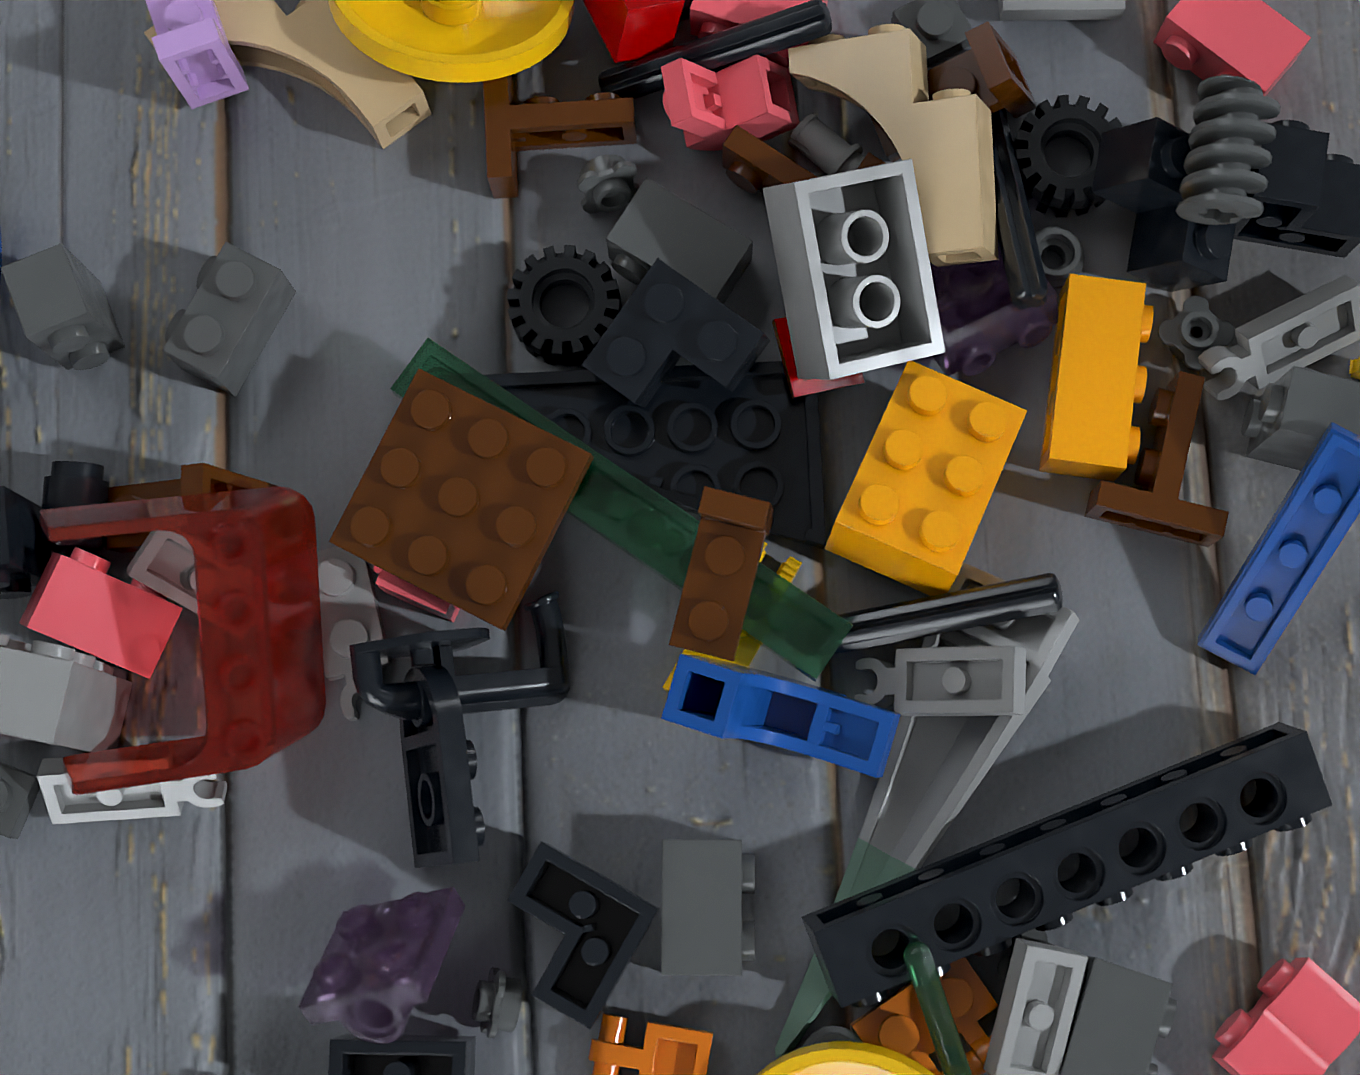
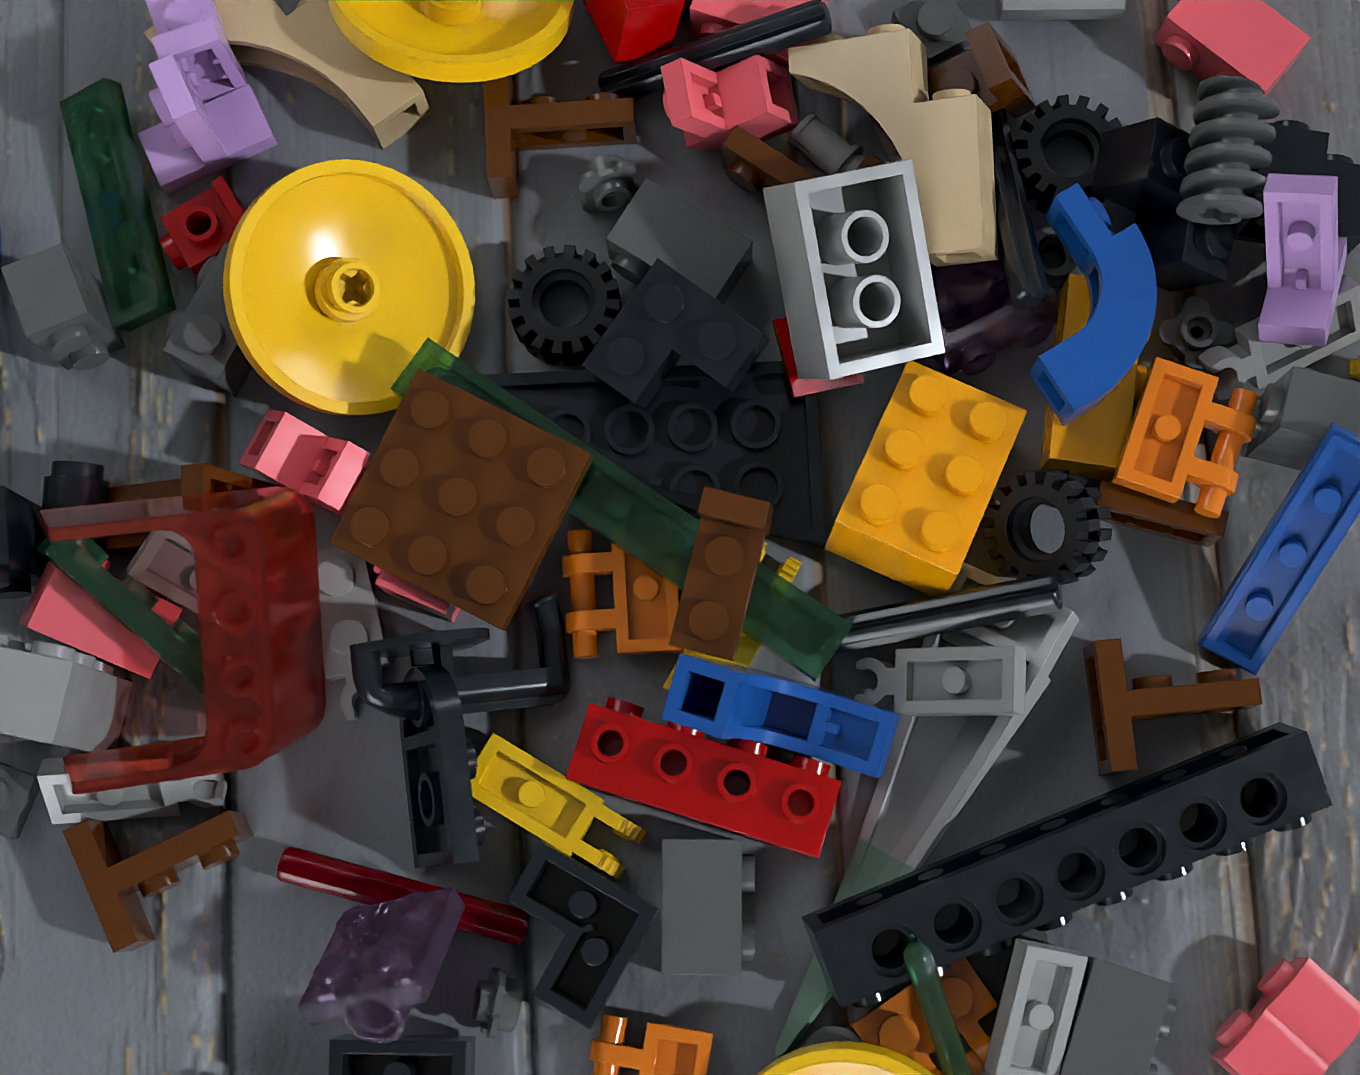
(115, 881): none -> reddish brown bracket
(117, 205): none -> clear green plate
(129, 604): none -> clear green plate
(199, 136): none -> lavender bracket
(213, 207): none -> red brick
(305, 460): none -> coral brick
(344, 283): none -> yellow dish
(376, 886): none -> dark red axle
(546, 803): none -> yellow hinge
(642, 601): none -> orange plate
(705, 779): none -> red brick
(1079, 517): none -> black tyre
(1121, 310): none -> blue arch
(1151, 698): none -> reddish brown bracket
(1167, 431): none -> orange plate
(1302, 258): none -> lavender bracket

